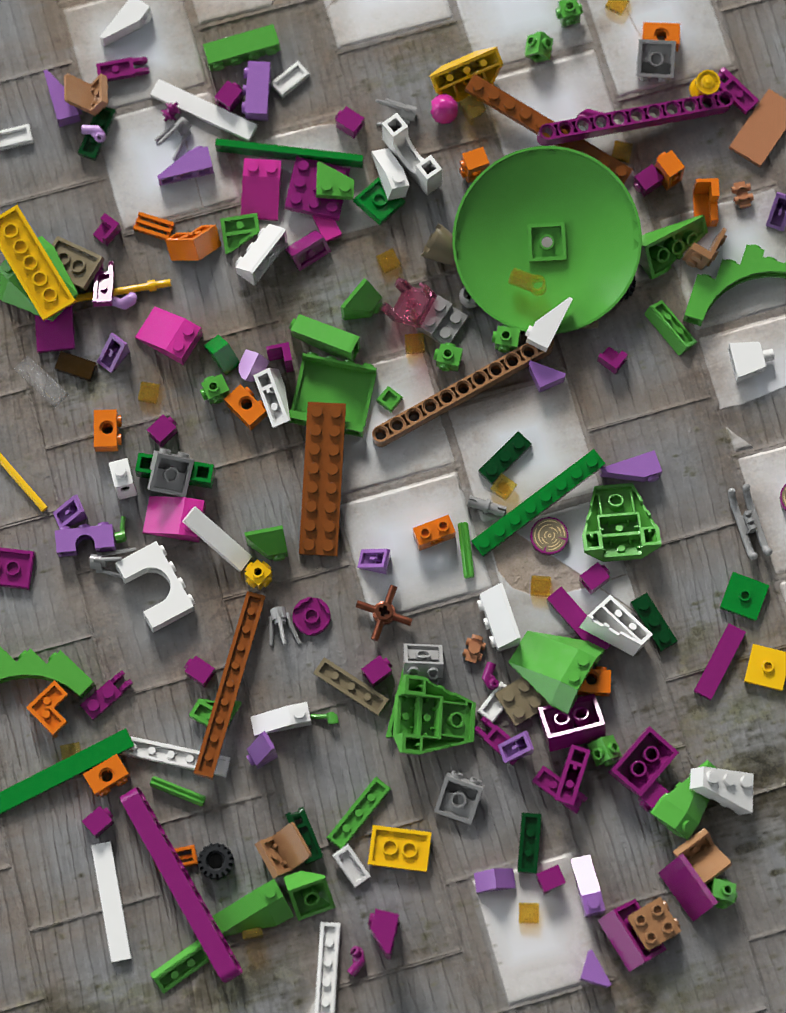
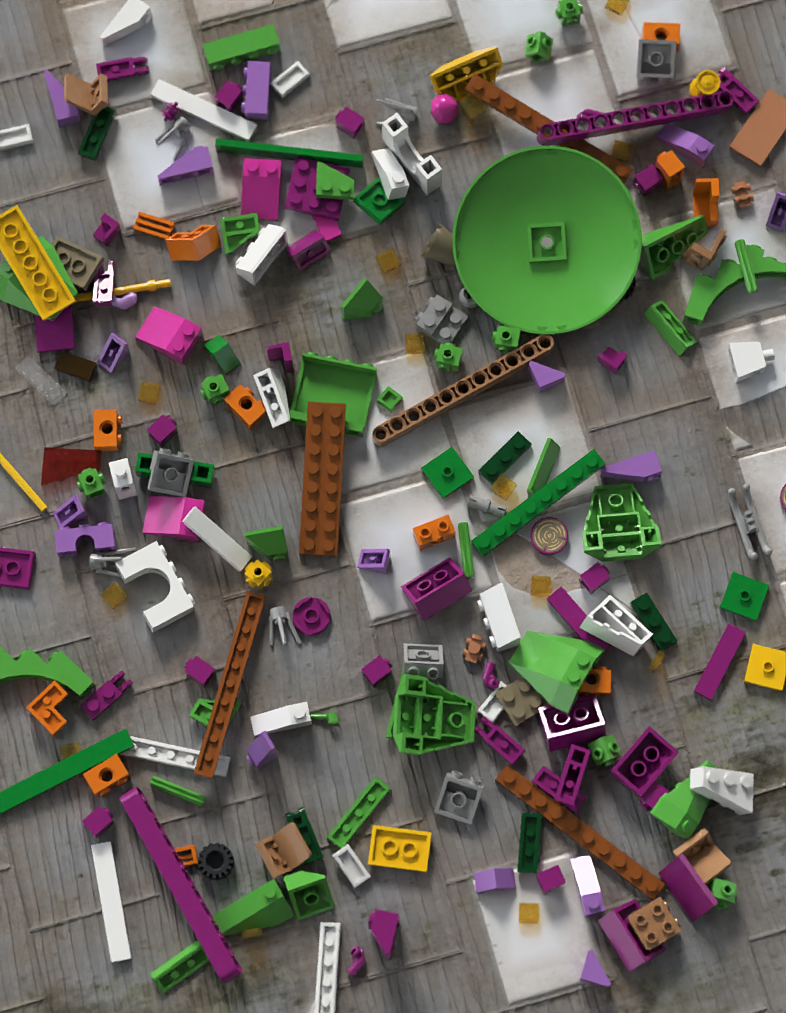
(67, 463): none -> clear red wing
(91, 483): none -> bright green brick
(96, 131): lavender arm -> none
(114, 595): none -> clear yellow tile
(121, 535): bright green hand -> none
(251, 364): lavender brick -> none
(326, 337): bright green slope -> none
(351, 686): dark tan plate -> none
(385, 605): copper bar -> none
(412, 304): clear pink panel -> none
(436, 588): none -> magenta slope
(447, 472): none -> green plate
(473, 164): orange brick -> none
(516, 747): medium lavender slope -> none
(526, 281): clear yellow piece -> none
(544, 466): none -> bright green slope
(546, 327): white slope -> none
(580, 832): none -> dark orange plate
(656, 661): none -> clear yellow tile
(686, 143): none -> medium lavender slope
(746, 266): none -> bright green axle

